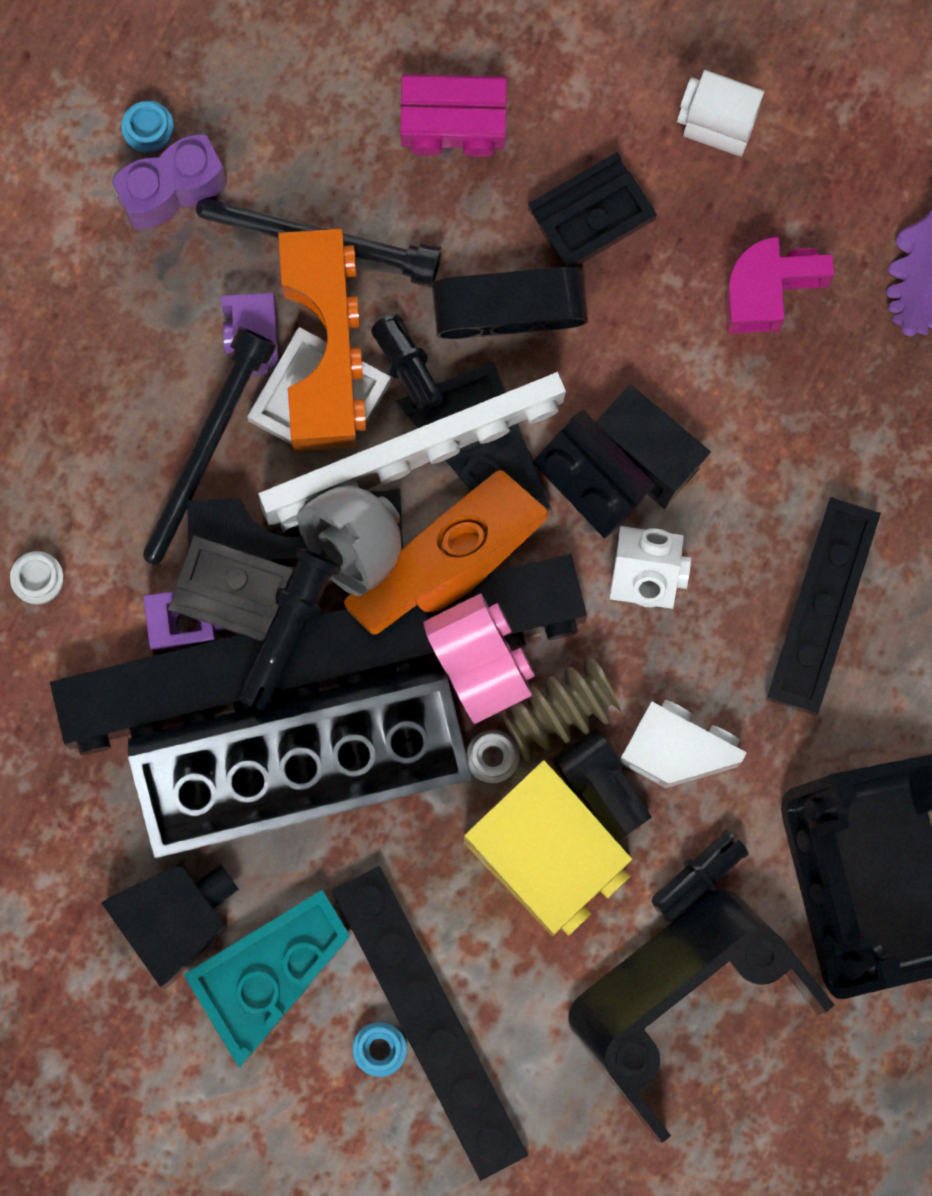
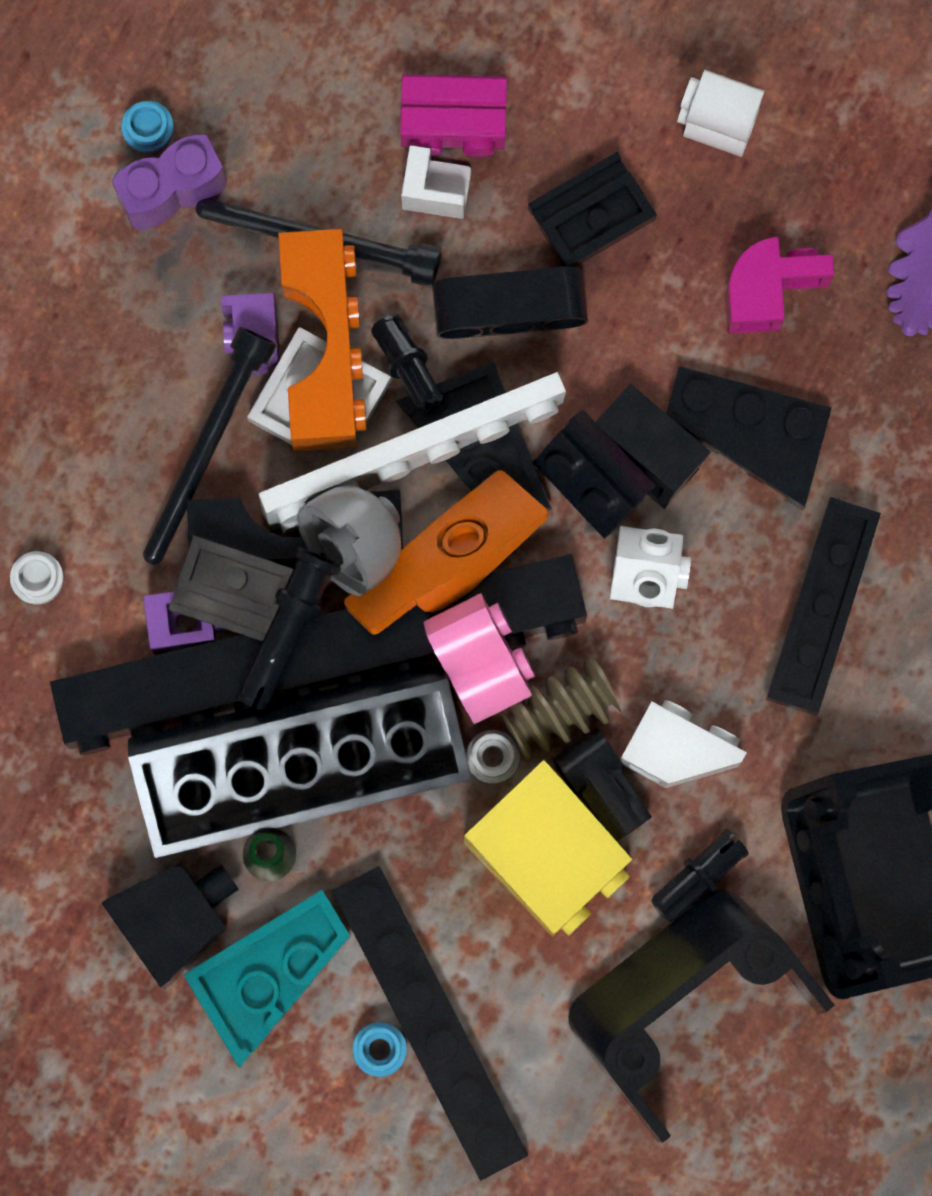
(277, 866): none -> dark green cone
(434, 185): none -> white panel
(755, 428): none -> black wing

